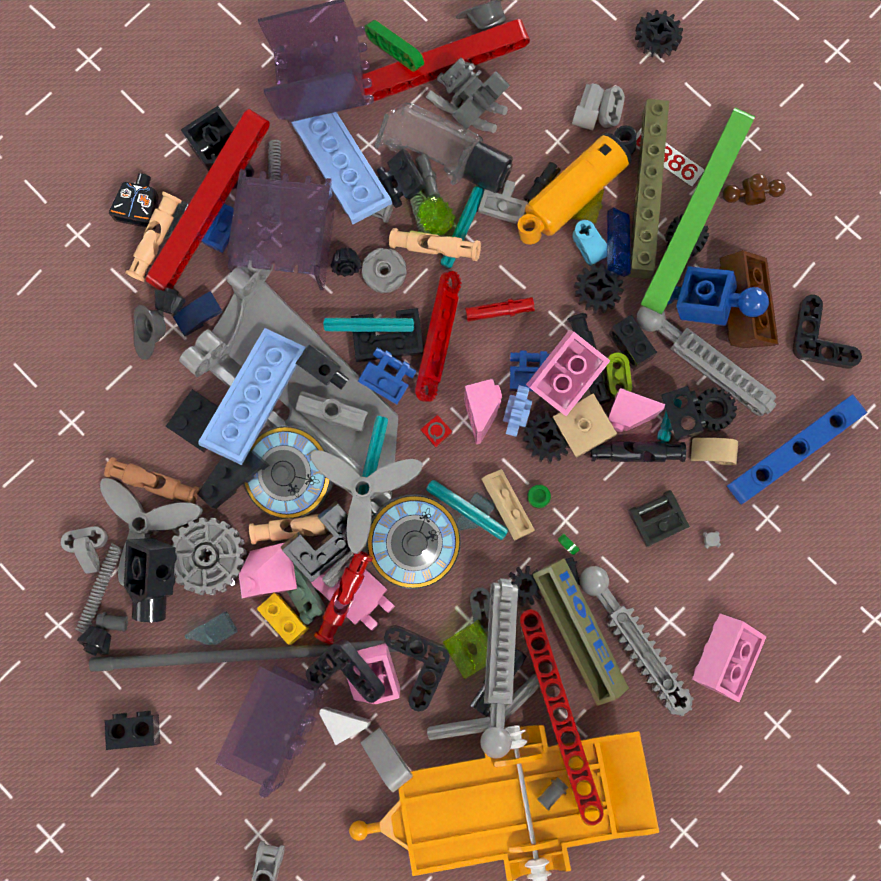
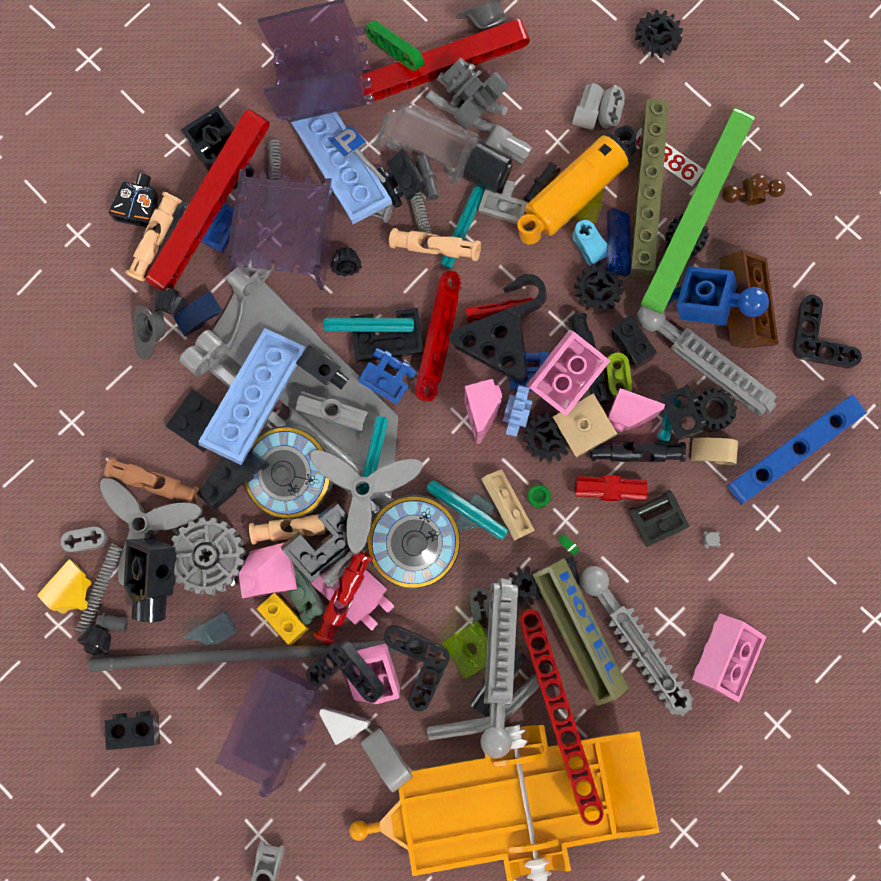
(66, 589): none -> yellow slope
(86, 555): light grey beam -> none
(349, 142): none -> piece
(384, 259): light grey plate -> none
(436, 216): clear neon green gear -> none
(436, 431): red tile -> none
(505, 141): none -> light grey piece
(509, 320): none -> black piece
(552, 793): dark grey pin -> none
(611, 488): none -> red piece

